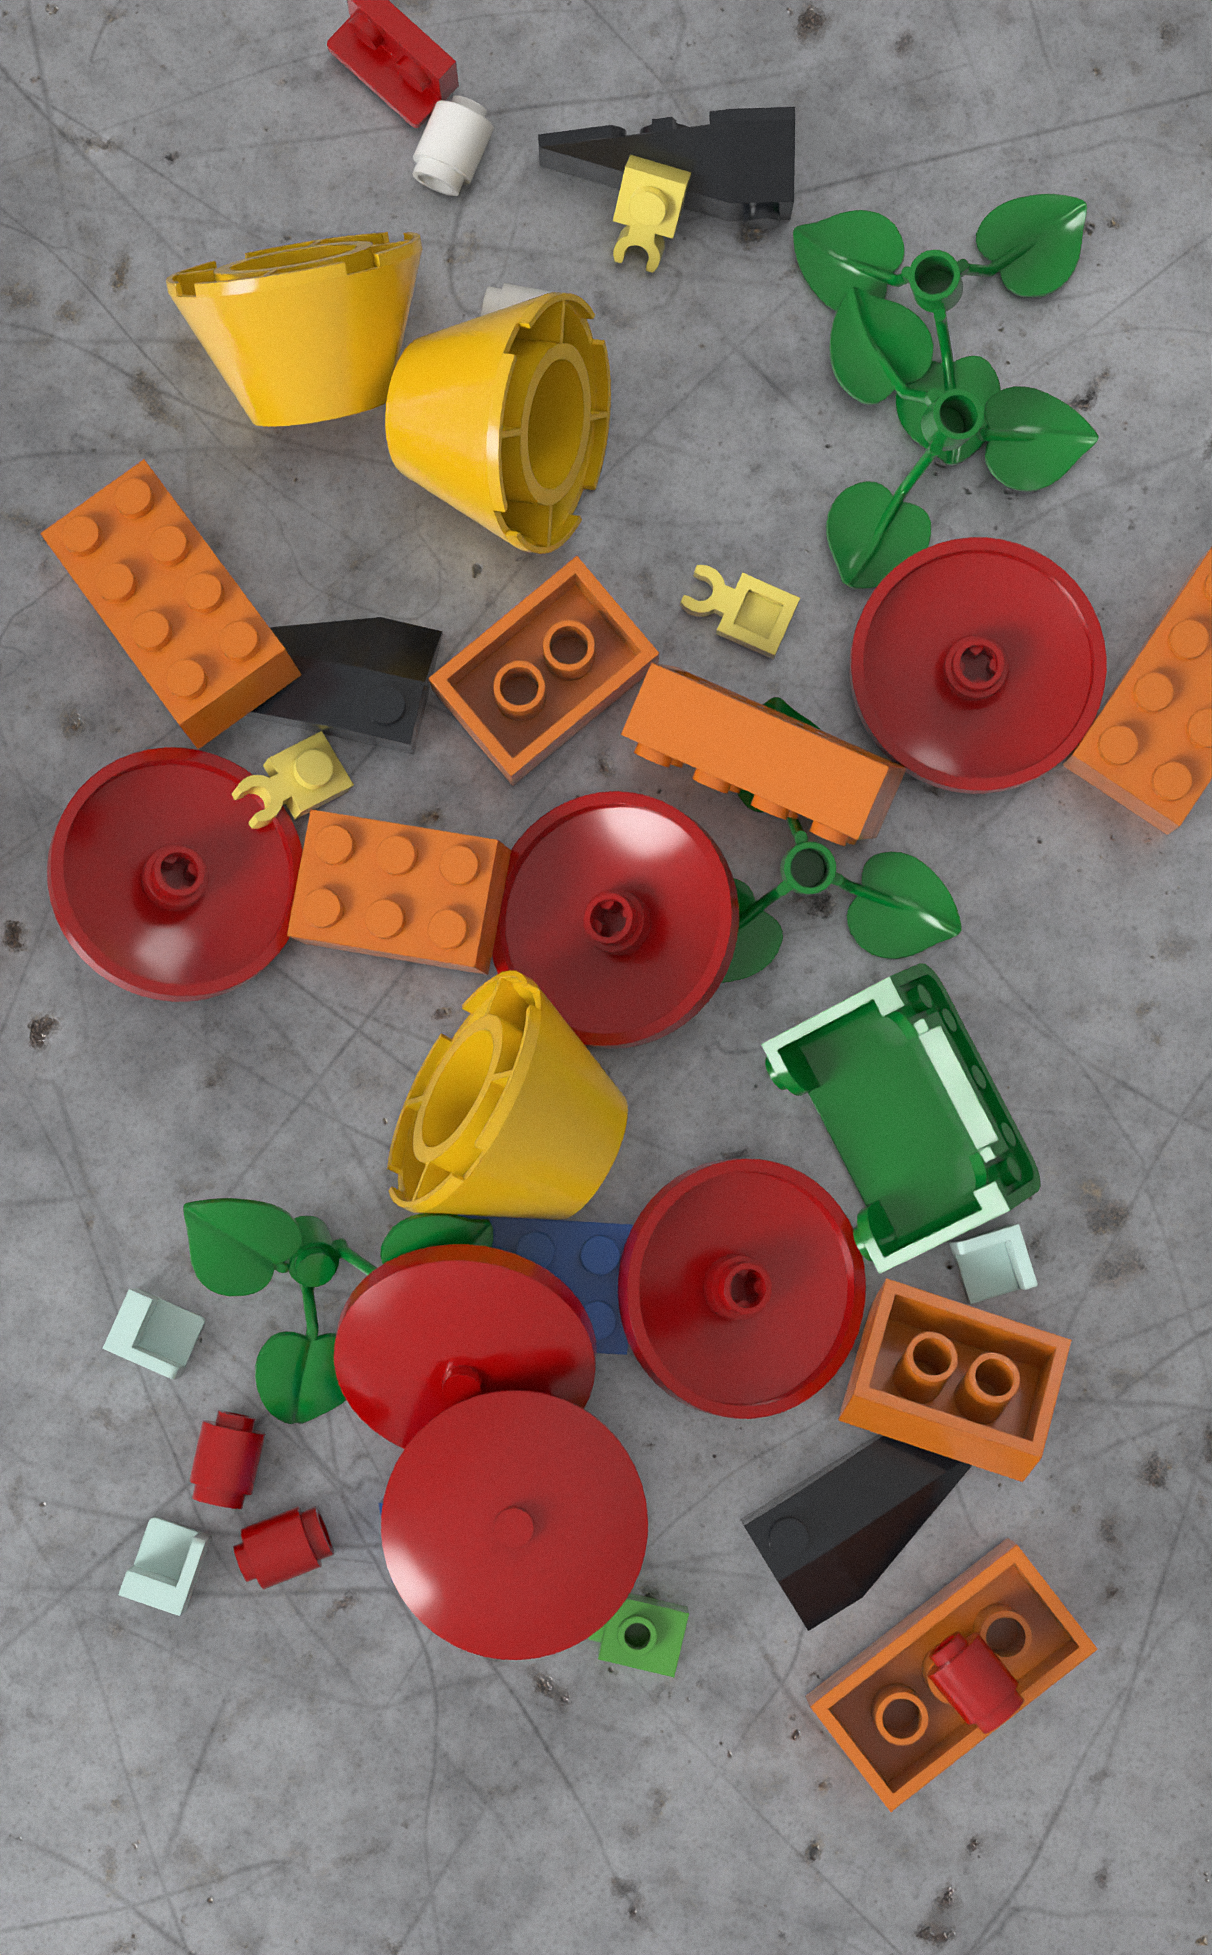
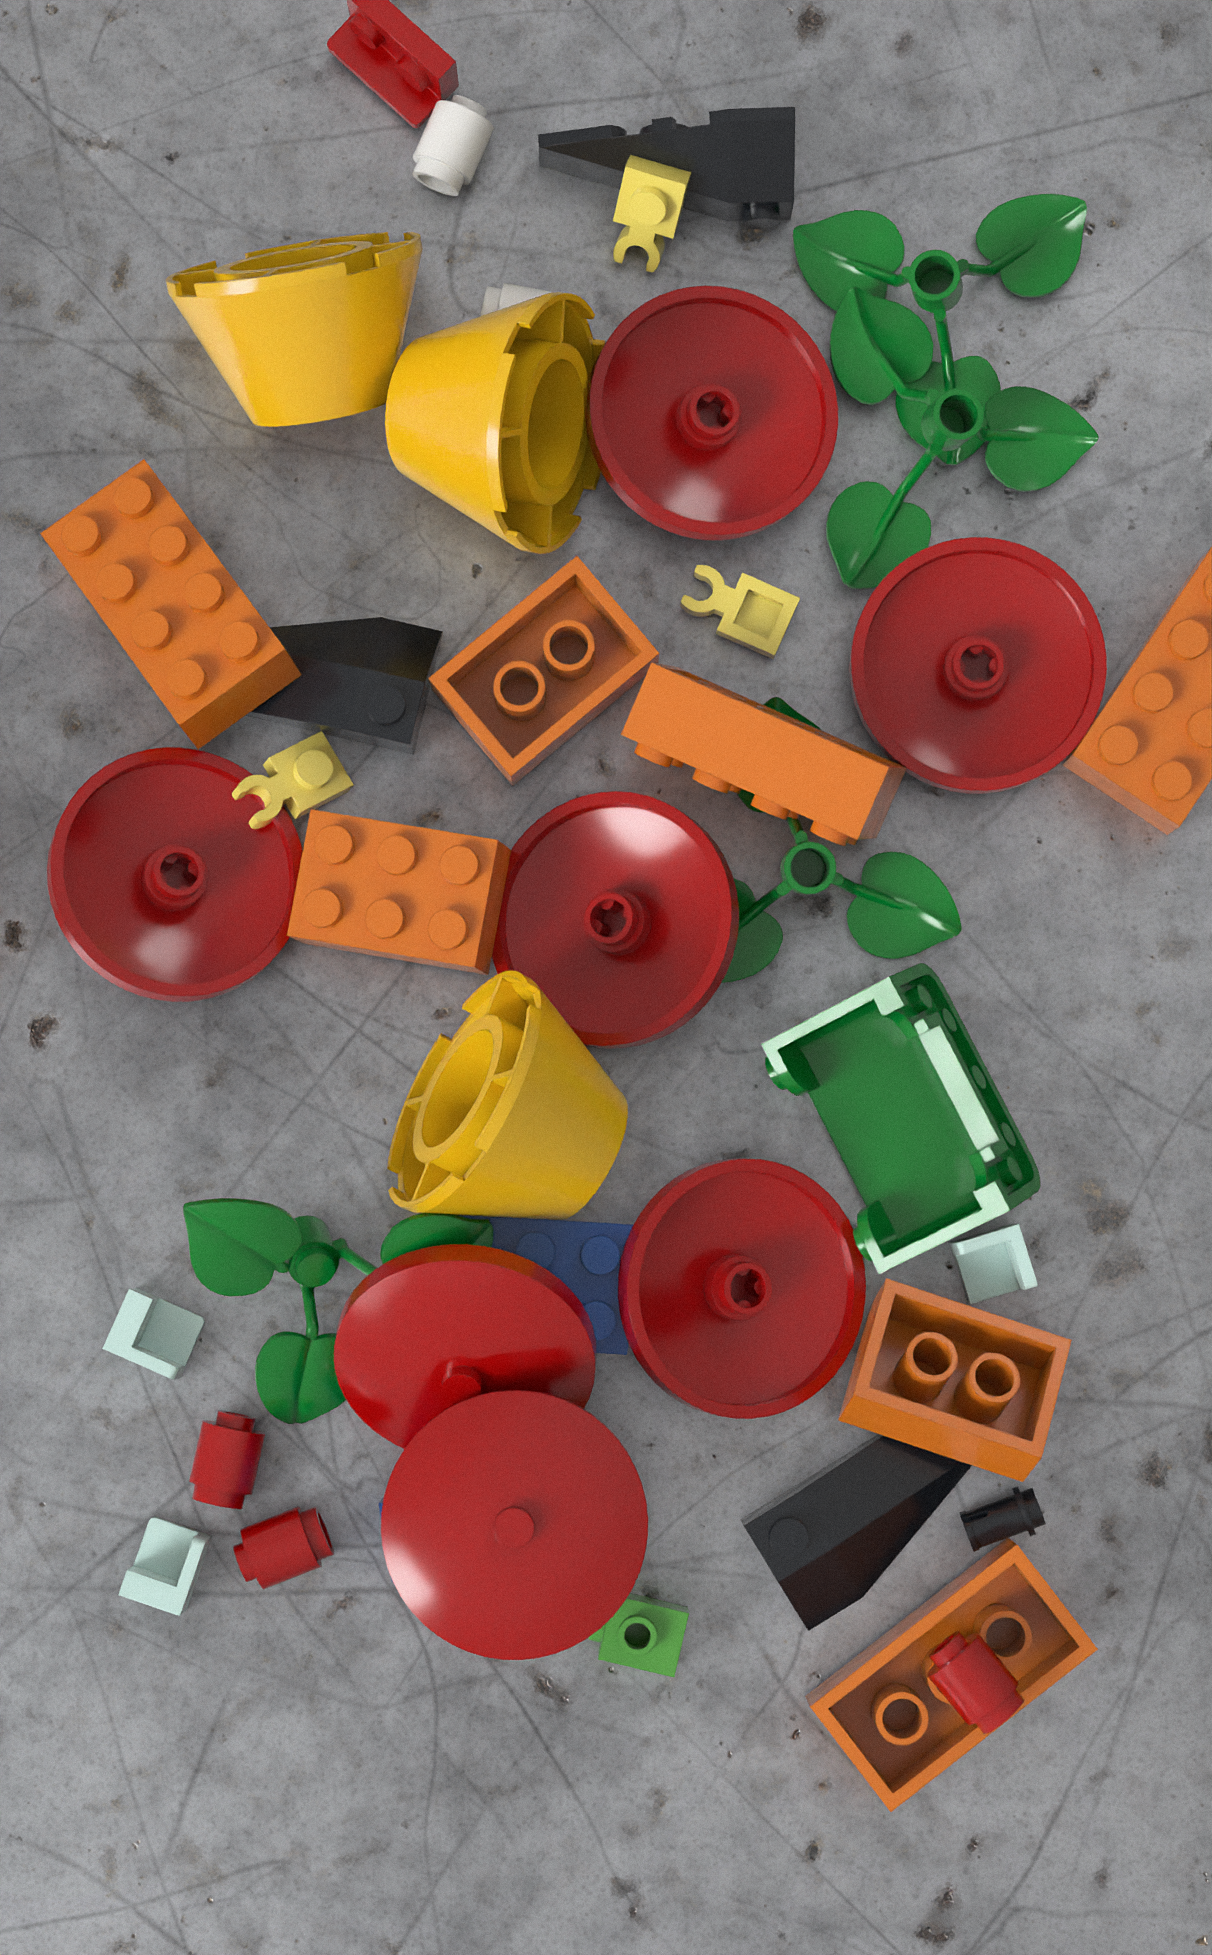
(711, 413): none -> red dish
(1003, 1519): none -> black pin

